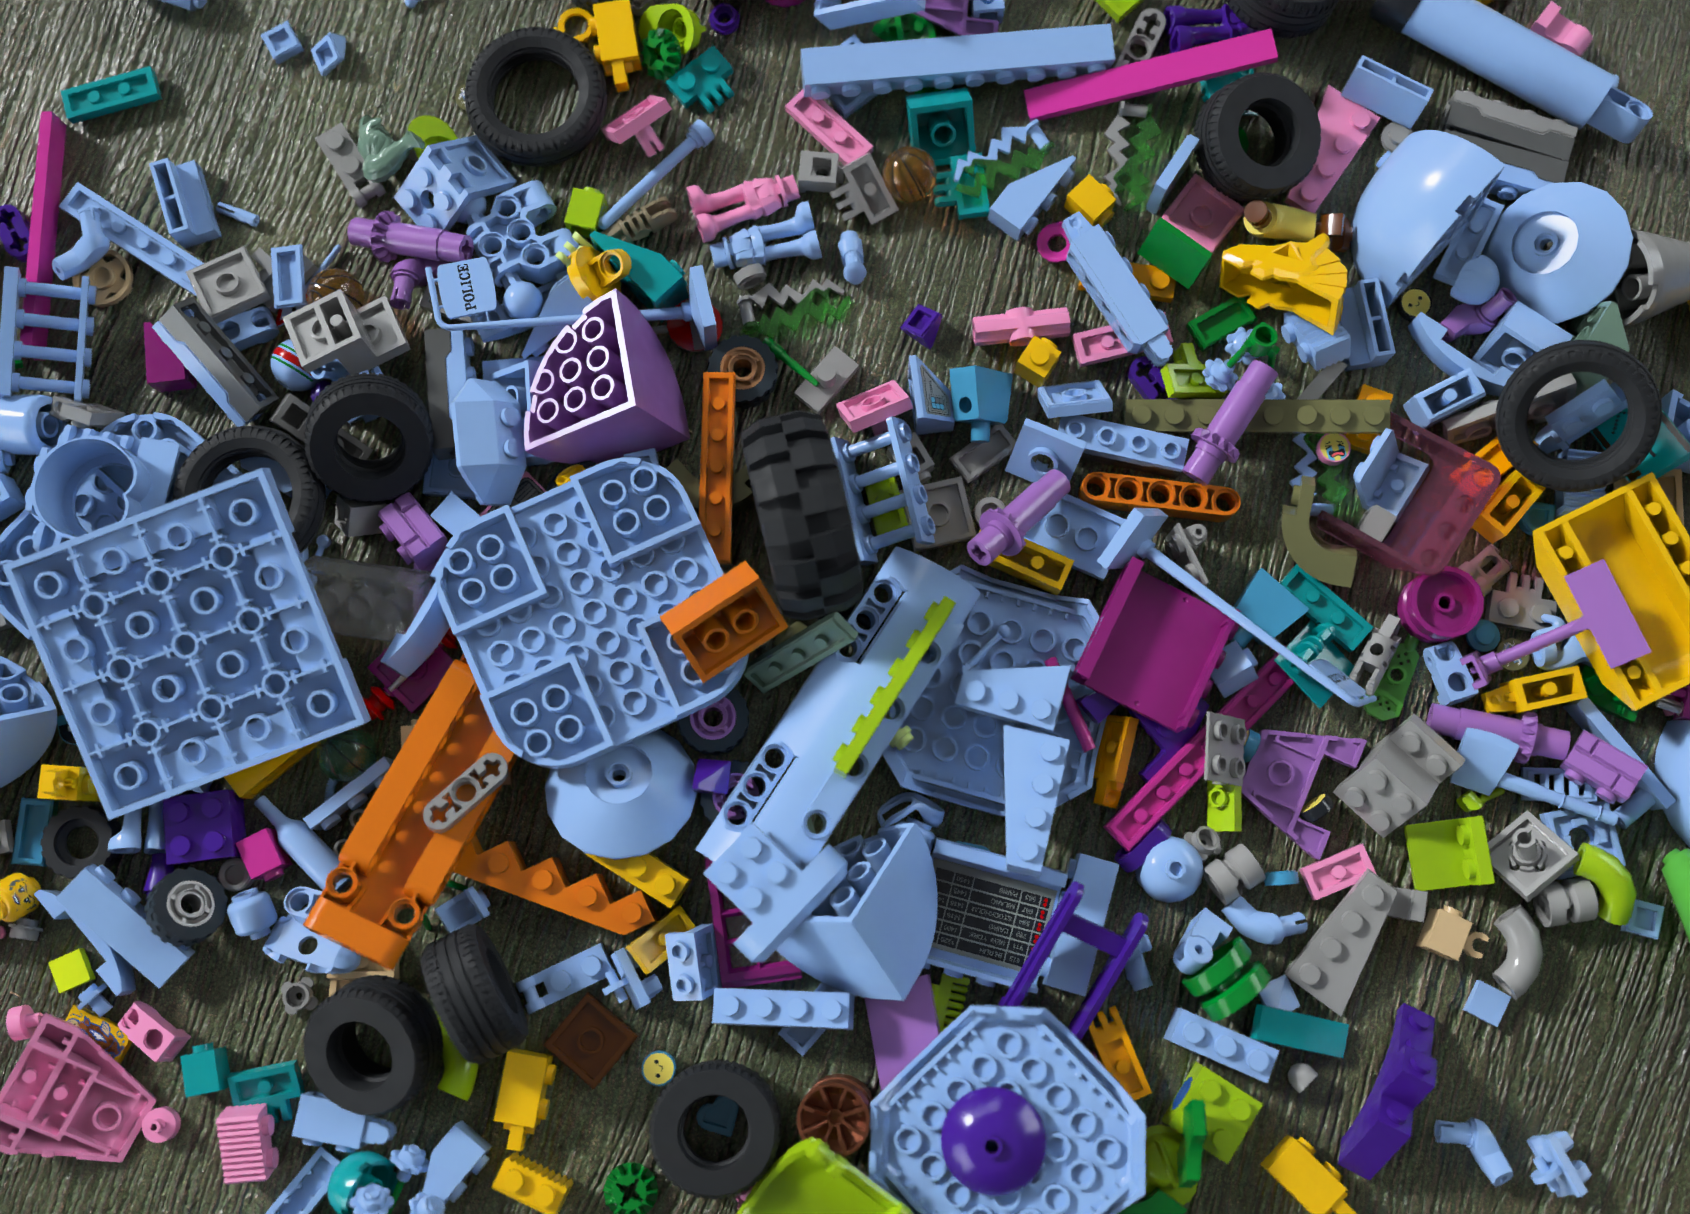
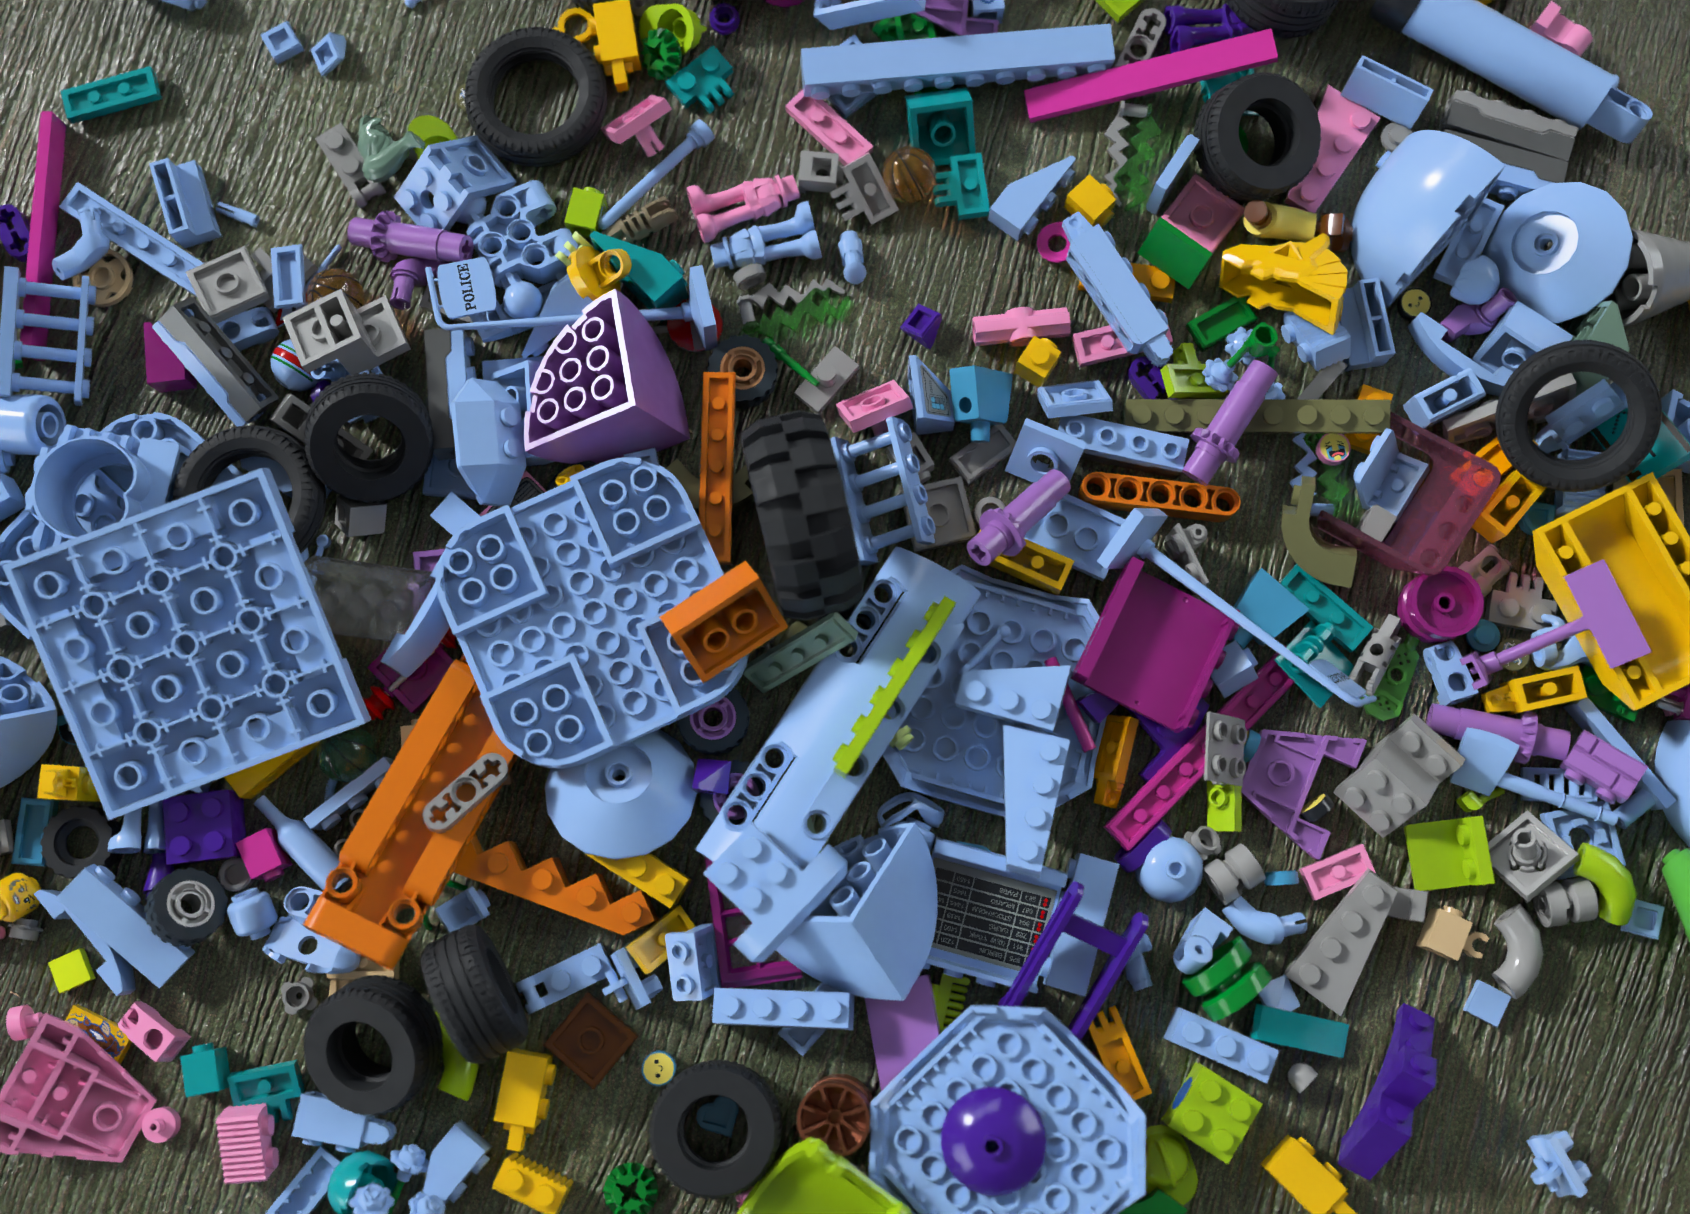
(83, 414): light grey hinge -> none
(96, 1001): light blue plate -> none
(414, 531): medium lavender brick -> none
(890, 520): lime plate -> none
(993, 165): piece -> none
(1192, 1143): green tile -> none
(1481, 1144): light blue arm -> none

